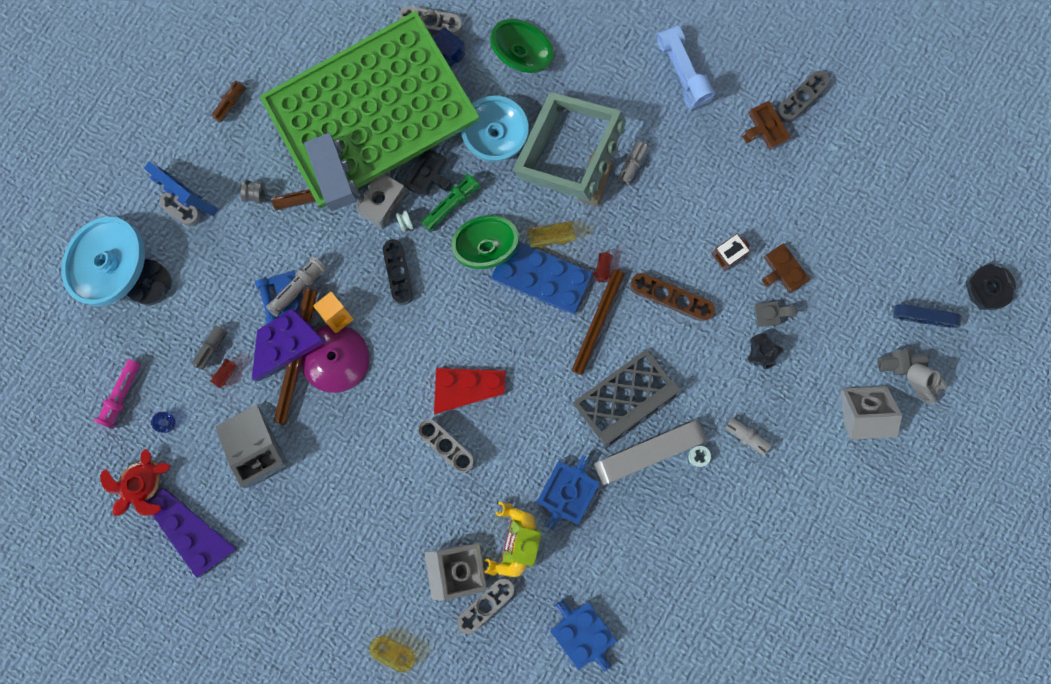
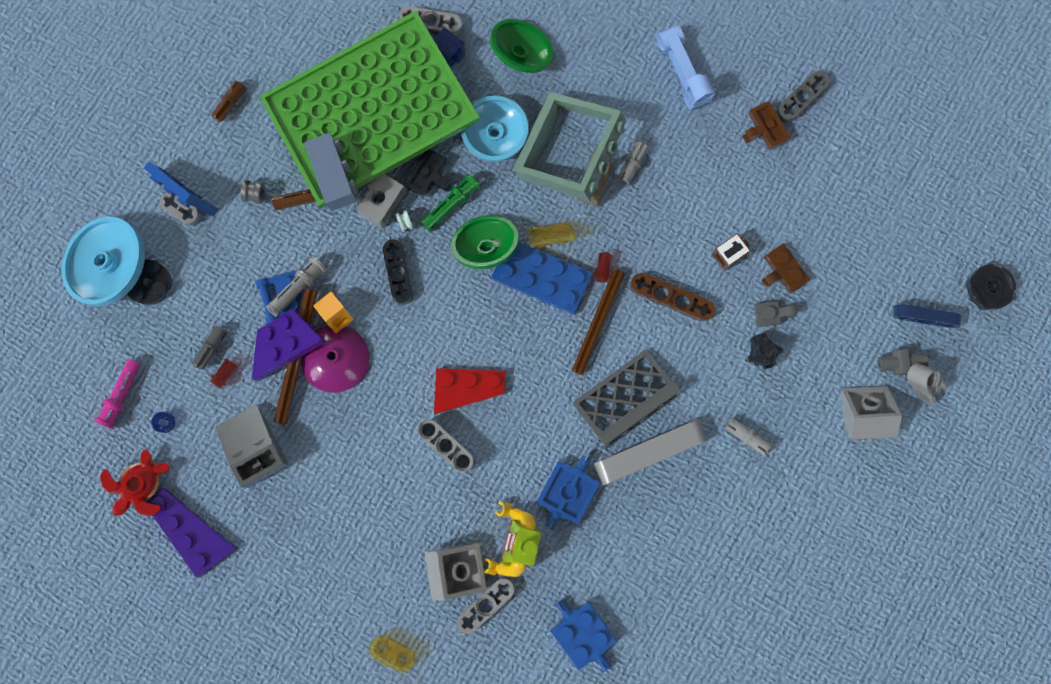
(706, 458): light aqua bush -> none

